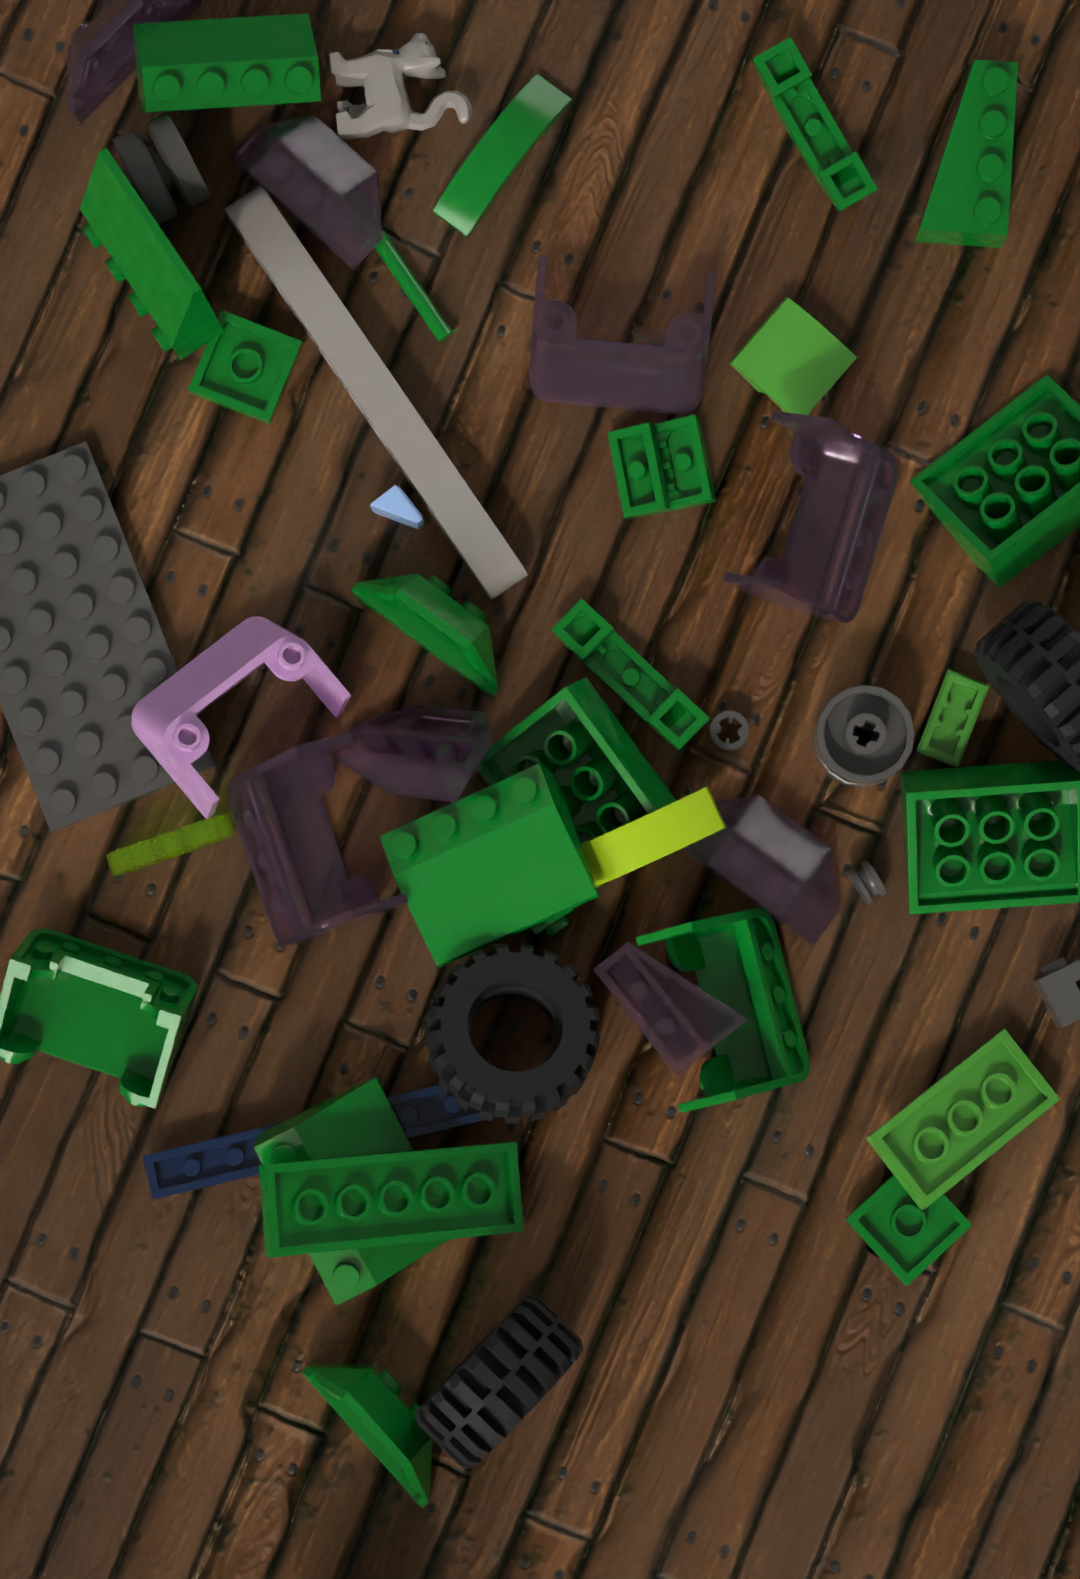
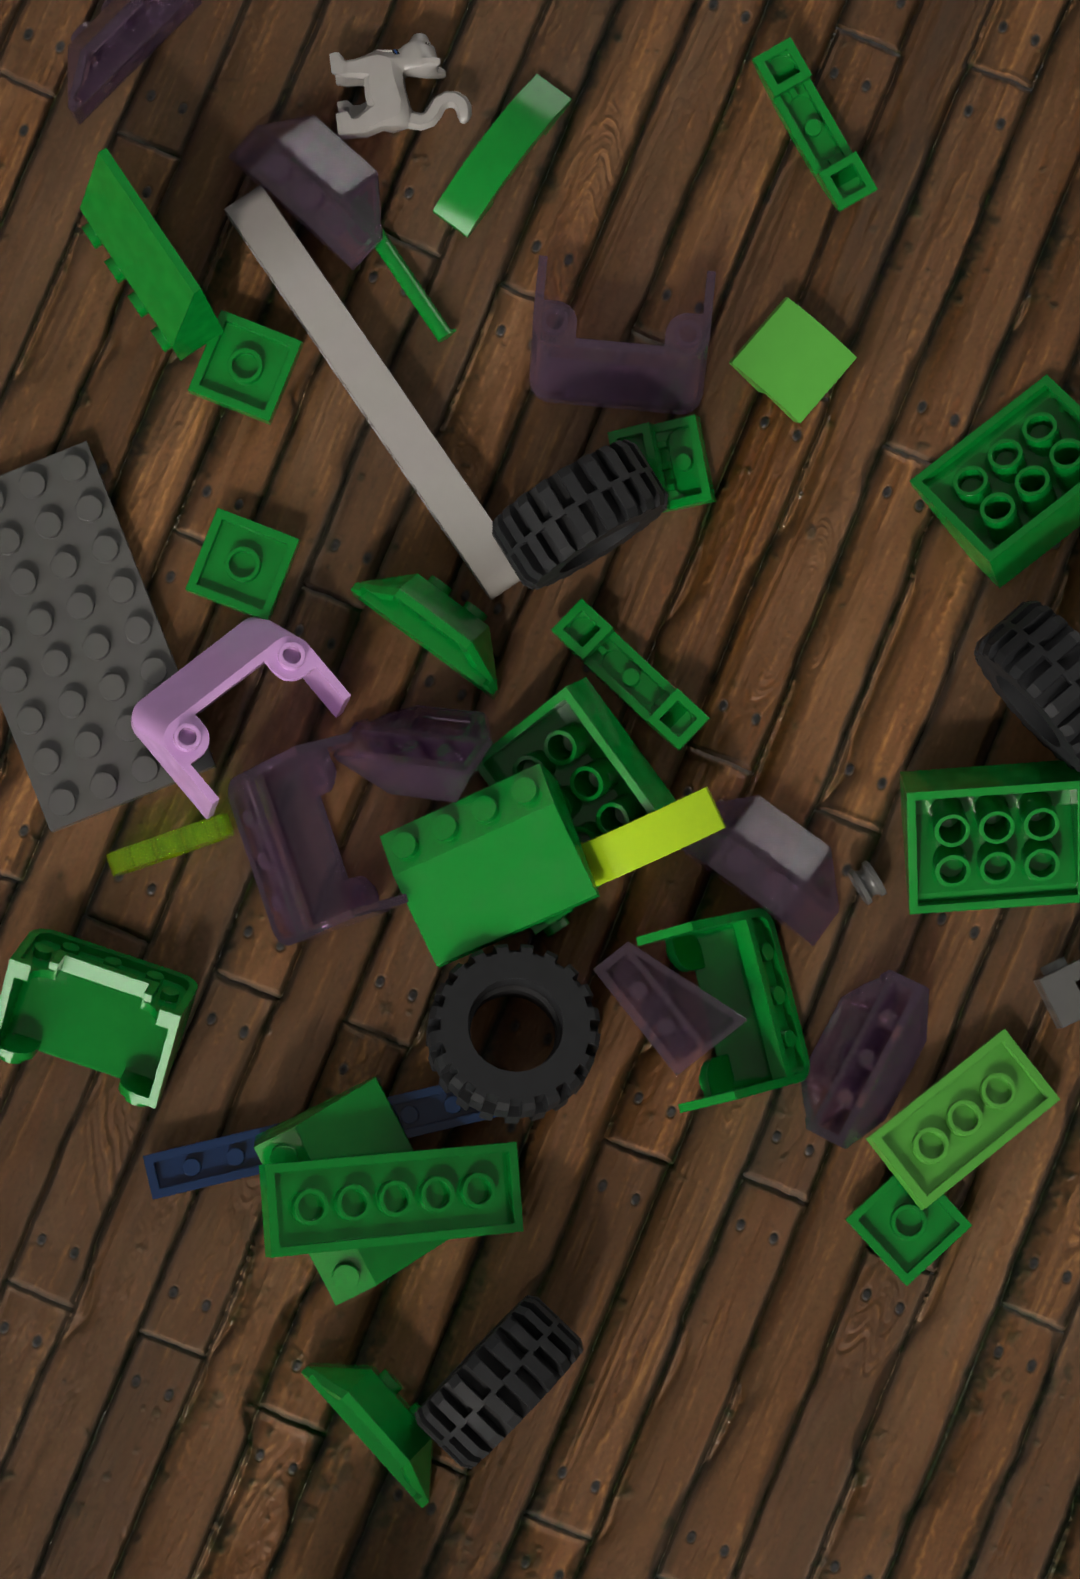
(161, 169): dark grey wheel -> none
(226, 63): green slope -> none
(242, 565): none -> green plate
(398, 507): light blue slope -> none
(579, 514): none -> black tyre
(742, 732): dark grey bush -> none
(834, 523): windscreen -> none
(865, 1057): none -> wedge
(877, 714): dark grey wheel -> none
(952, 718): bright green plate -> none
(974, 174): green wedge -> none

